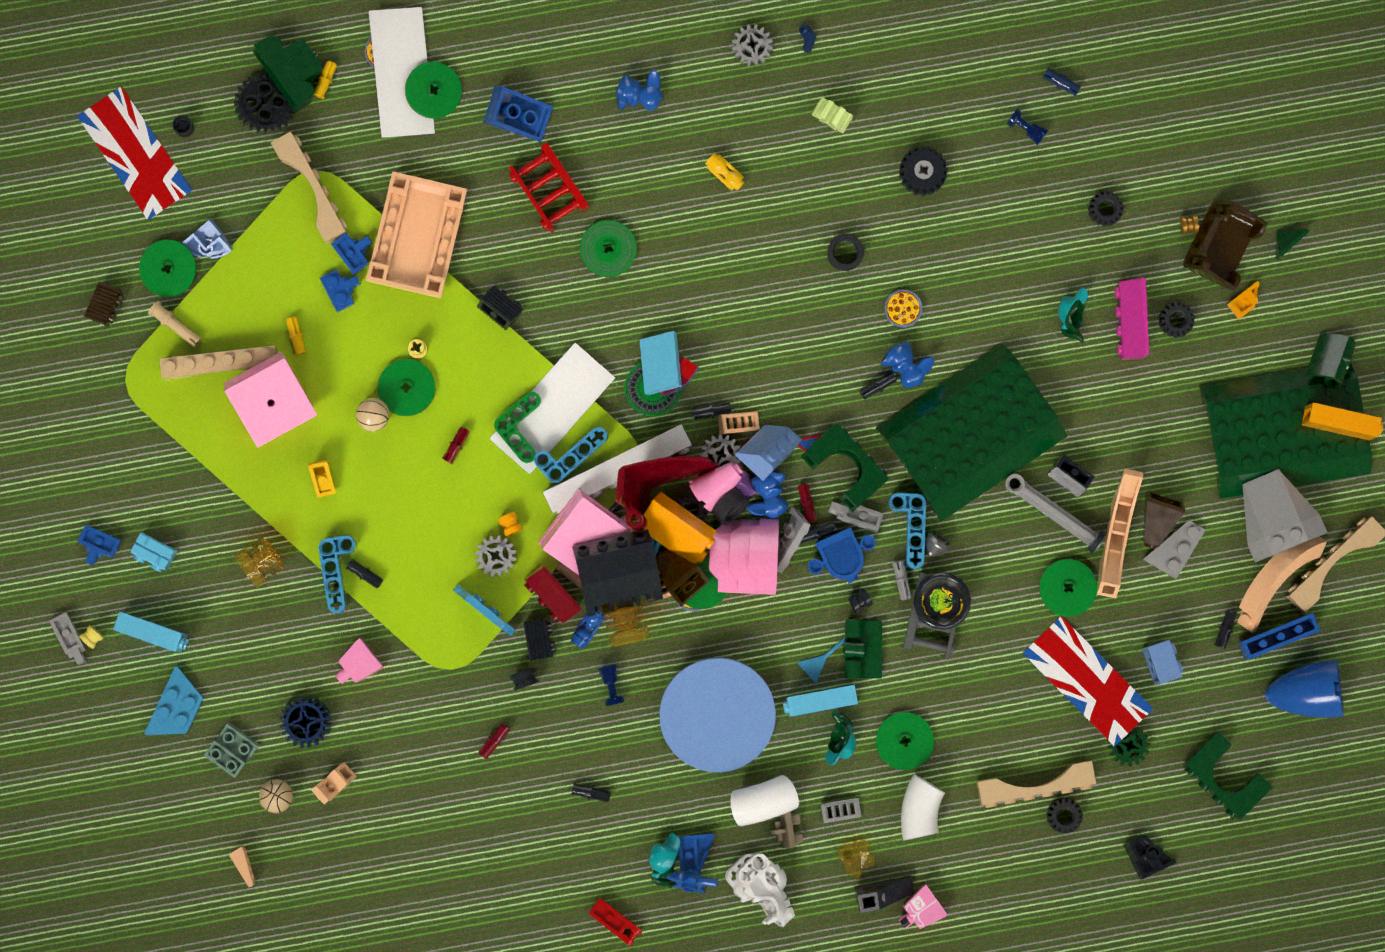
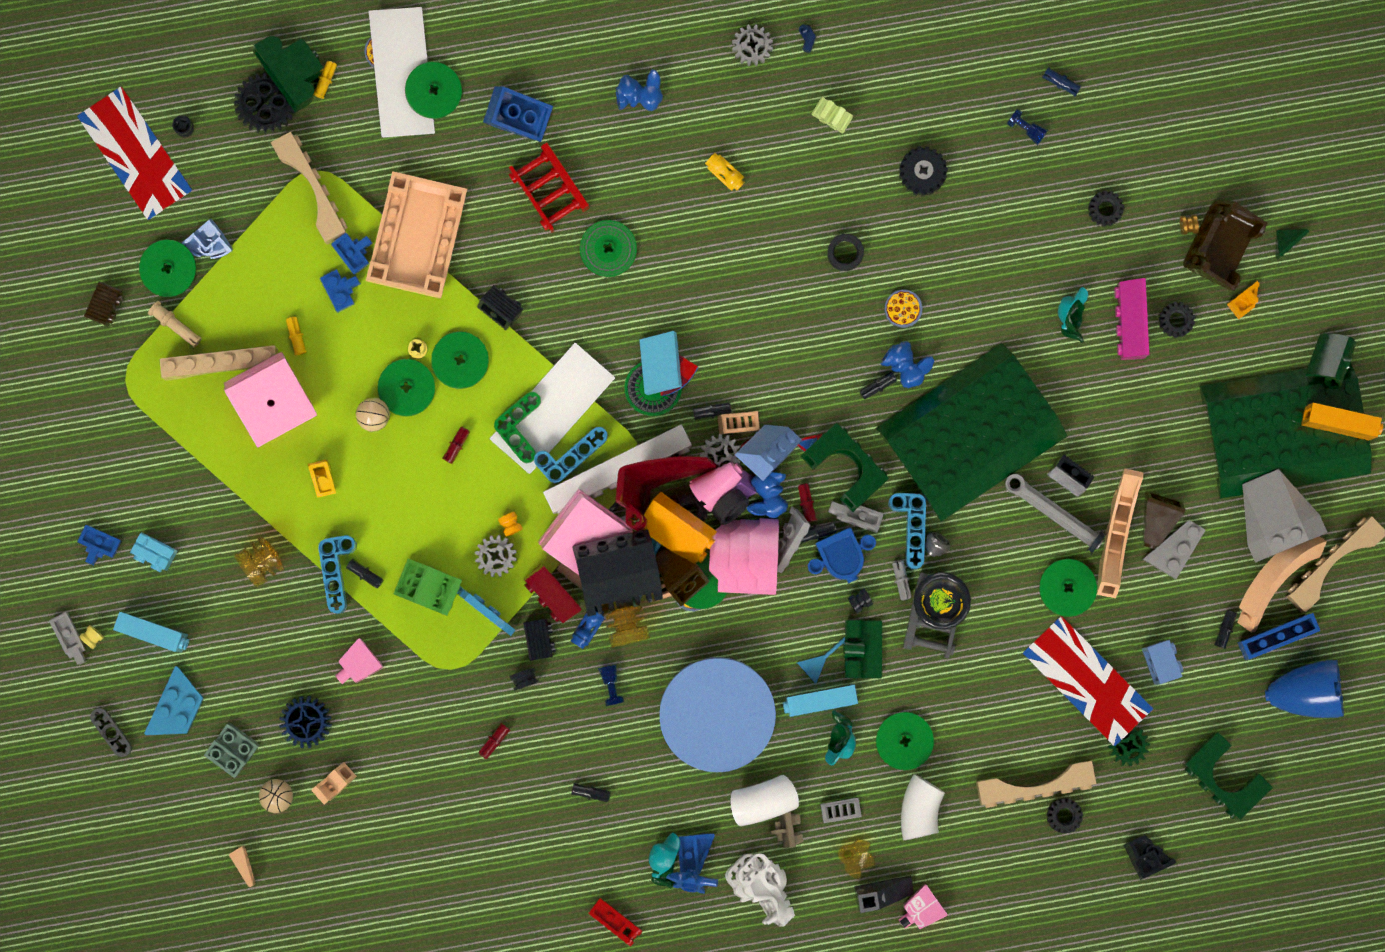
(107, 717): none -> dark grey beam
(427, 587): none -> bright green bracket
(466, 373): none -> green piece

